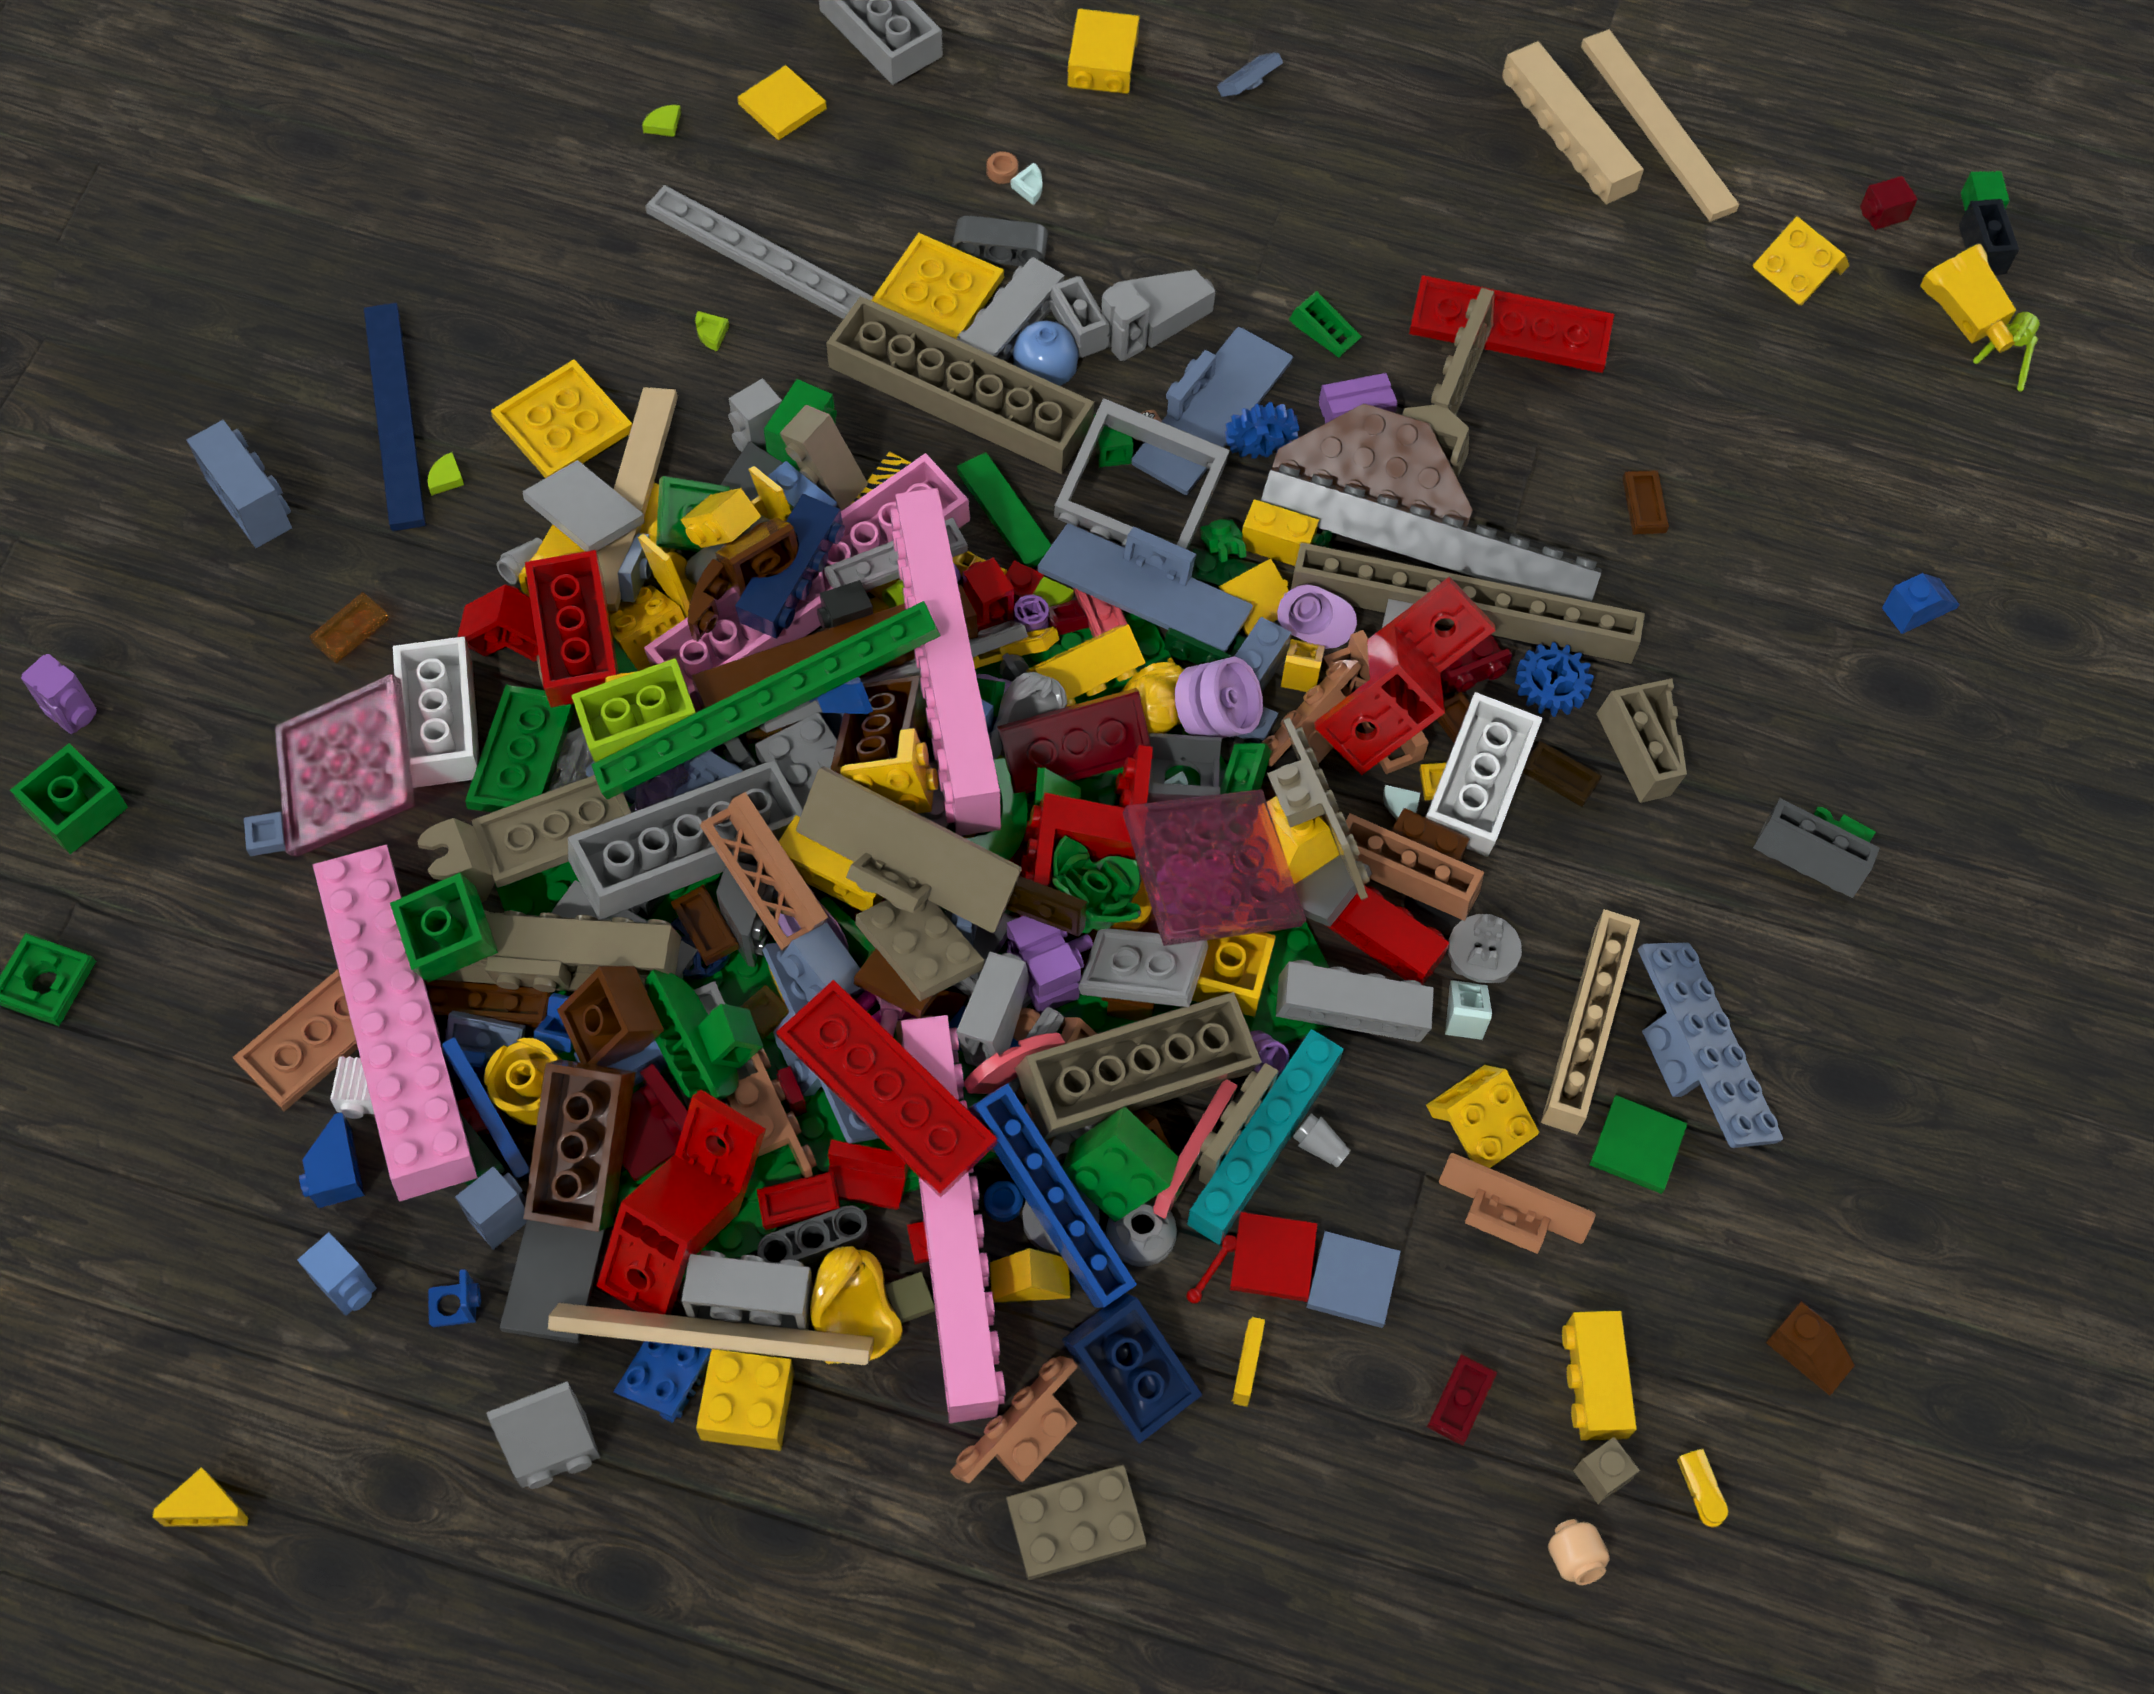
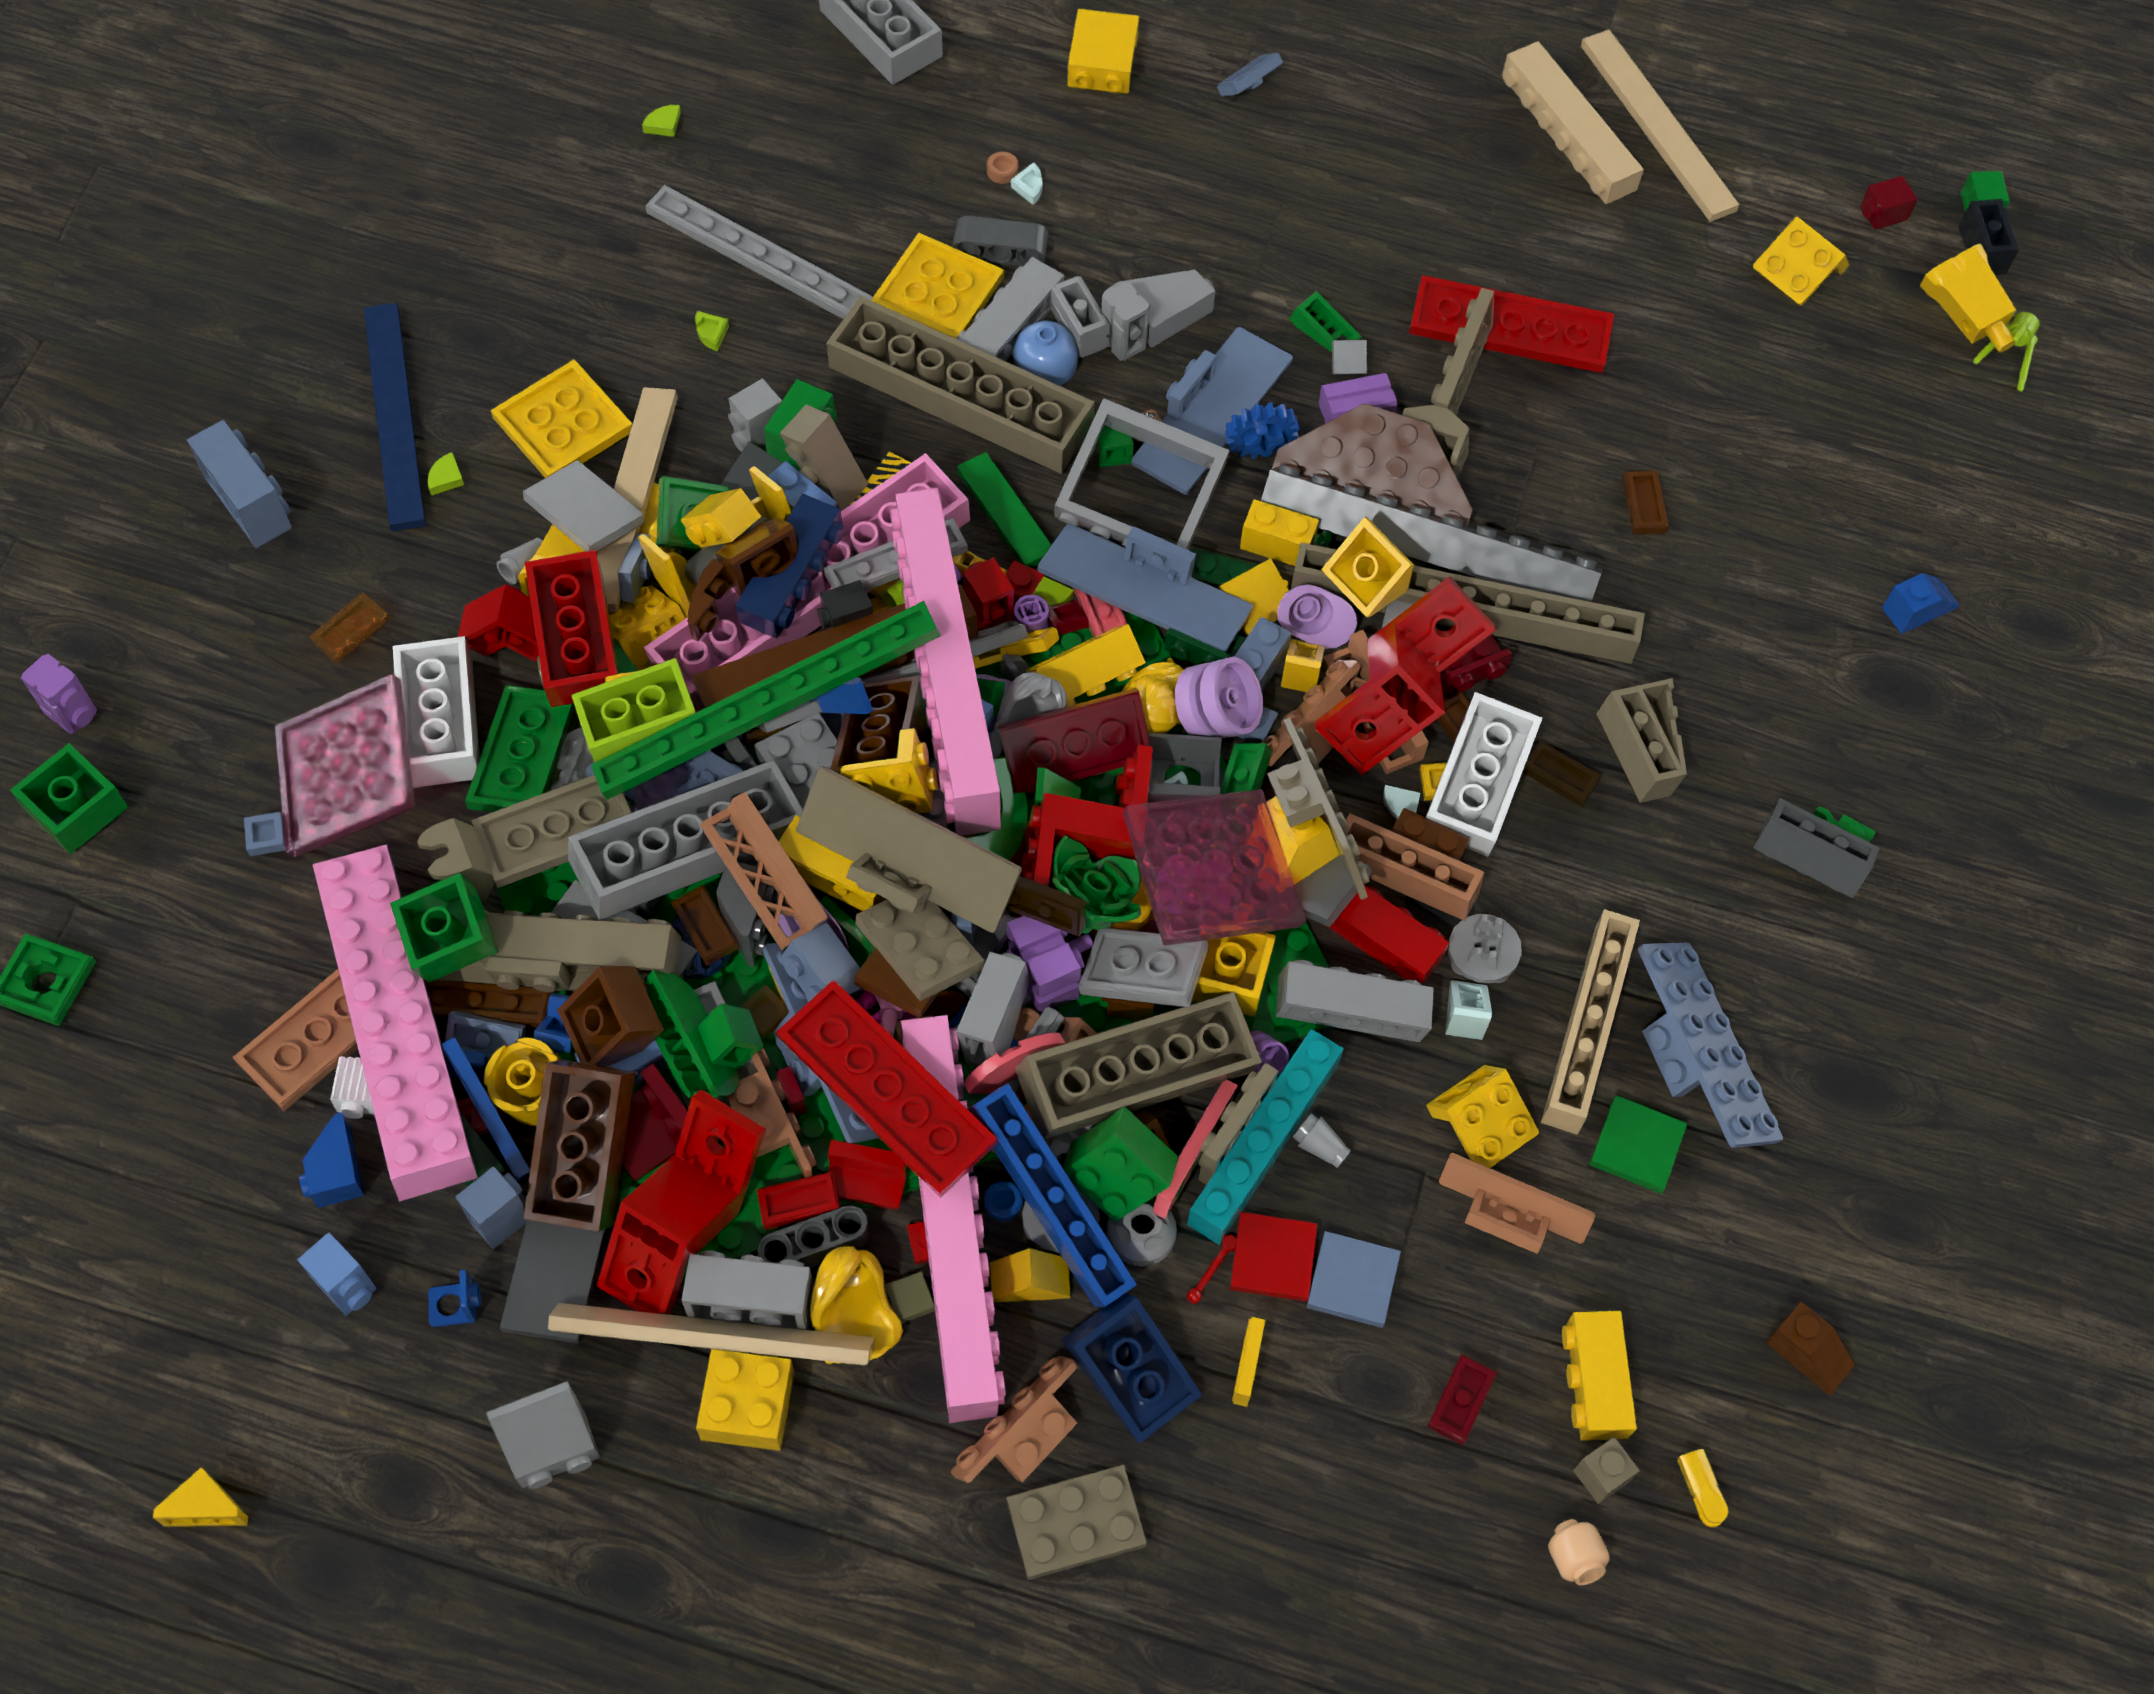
(664, 1376): blue hinge -> none
(782, 102): yellow tile -> none
(1224, 538): green plate -> none
(1349, 357): none -> light grey tile
(1369, 569): none -> yellow slope
(1568, 689): blue gear -> none

